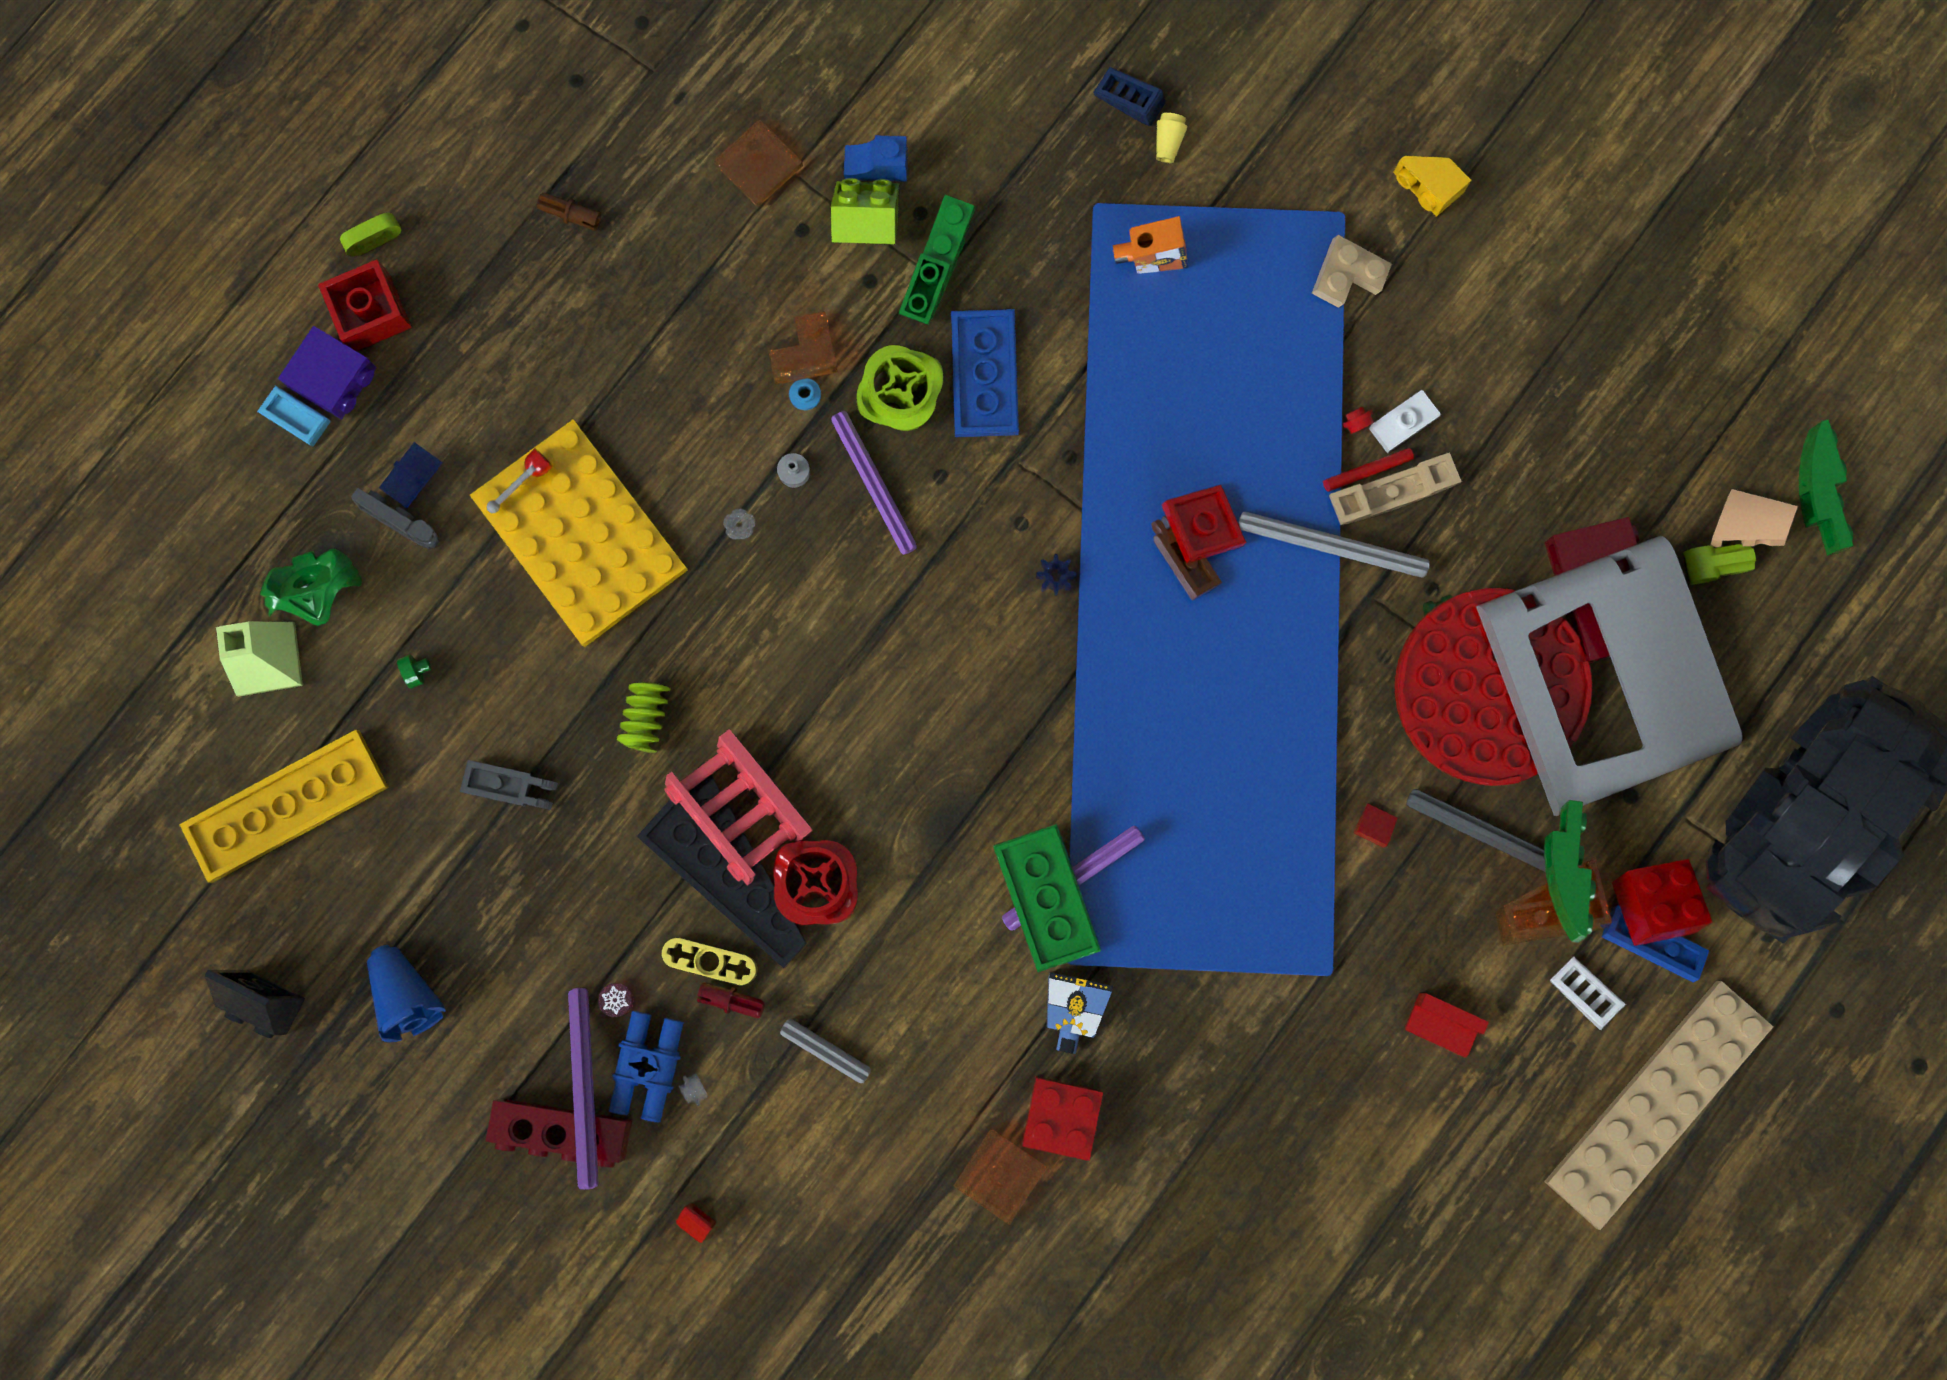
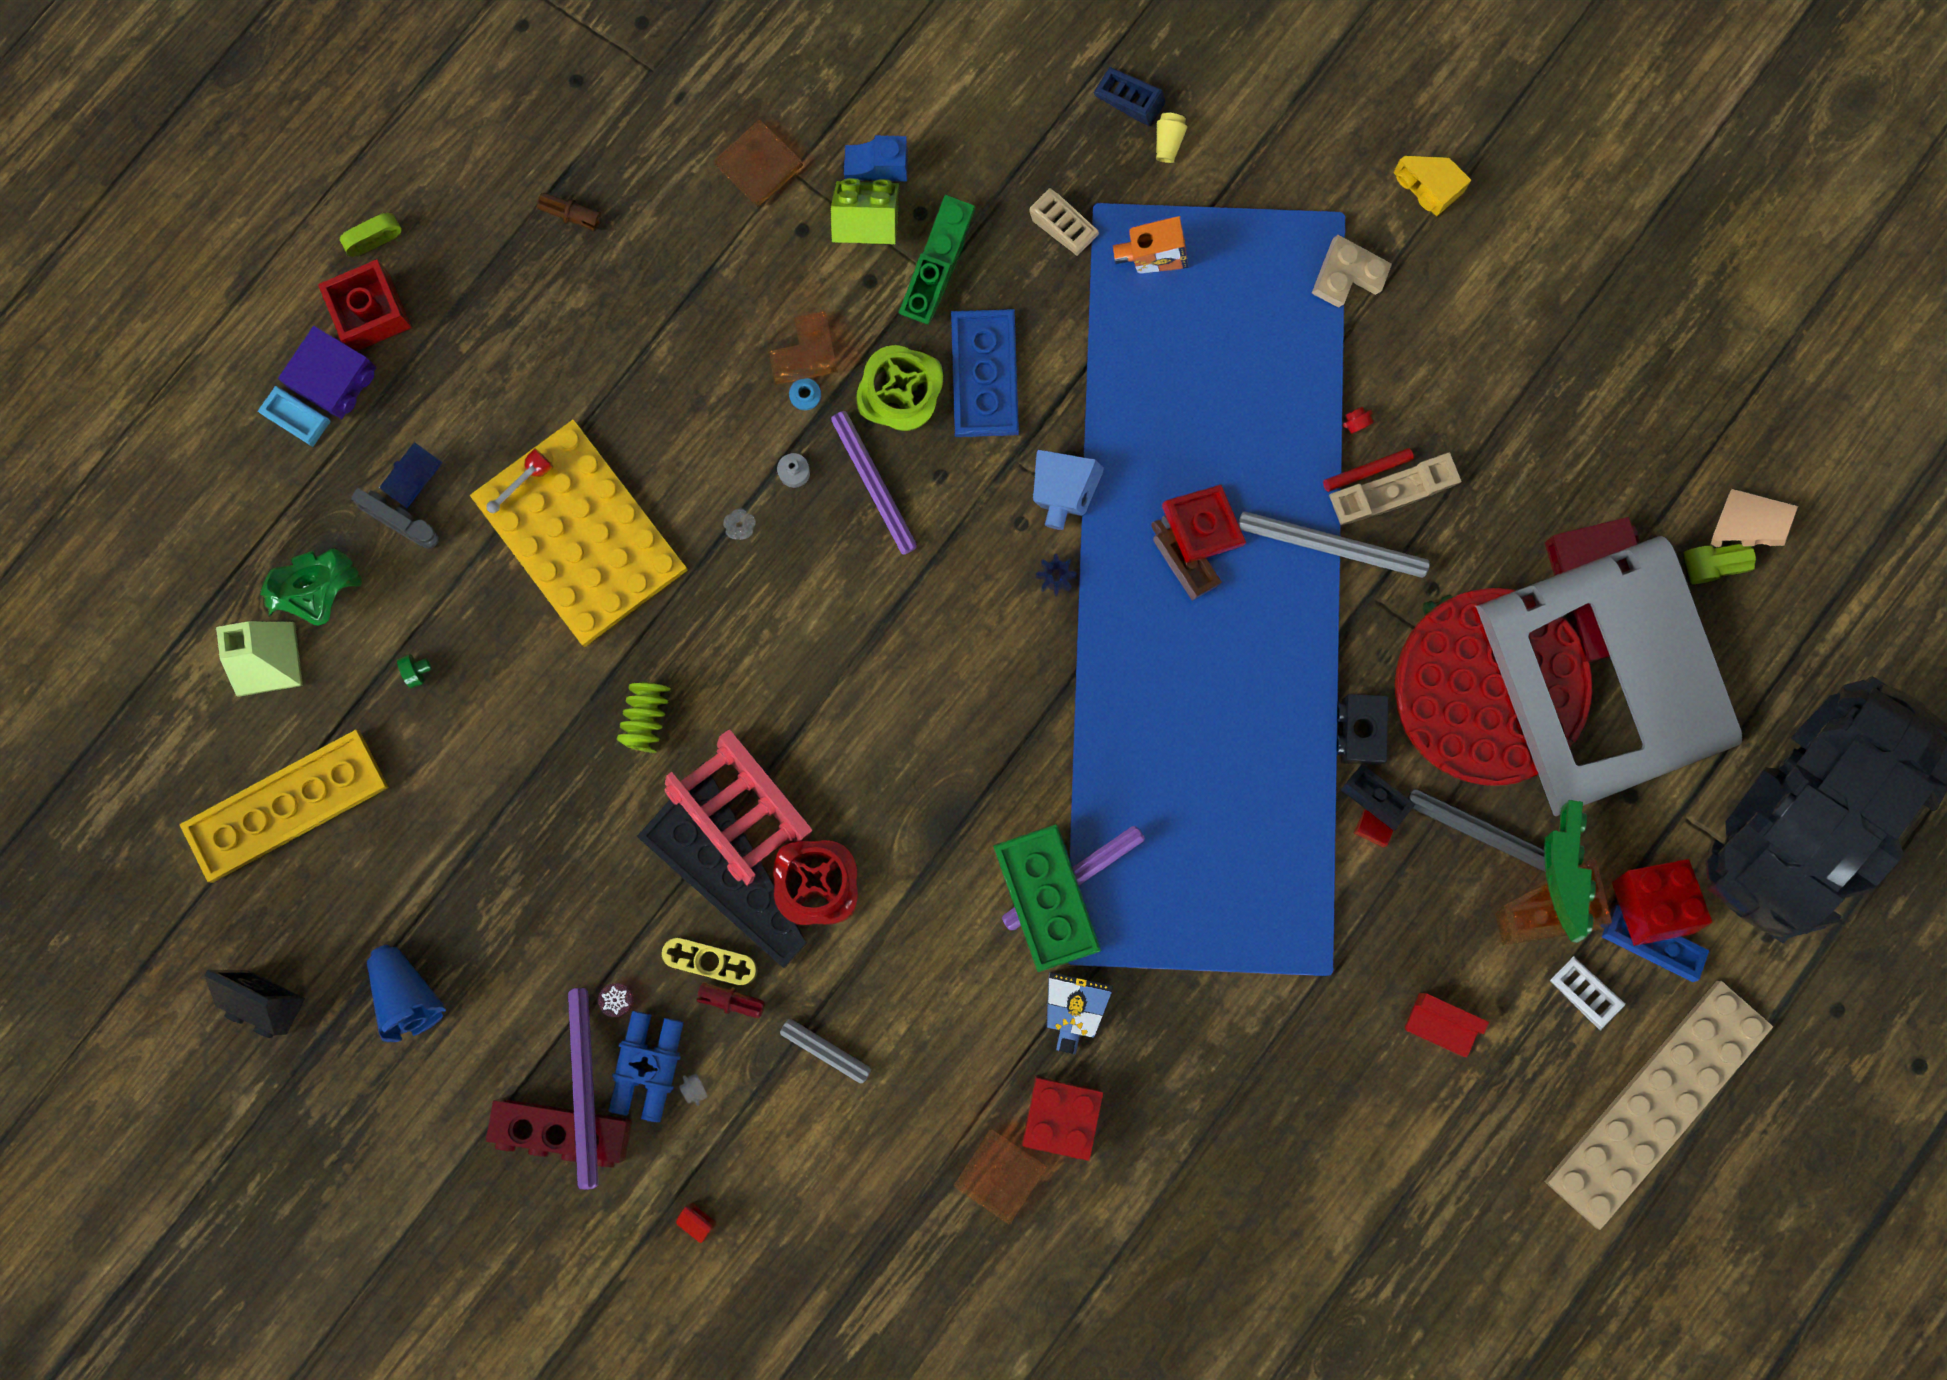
(504, 785): dark grey hinge -> none
(1048, 208): none -> tan slope
(1064, 485): none -> medium blue torso
(1371, 711): none -> black brick
(1378, 797): none -> black plate
(1404, 421): white plate -> none
(1819, 476): green slope -> none

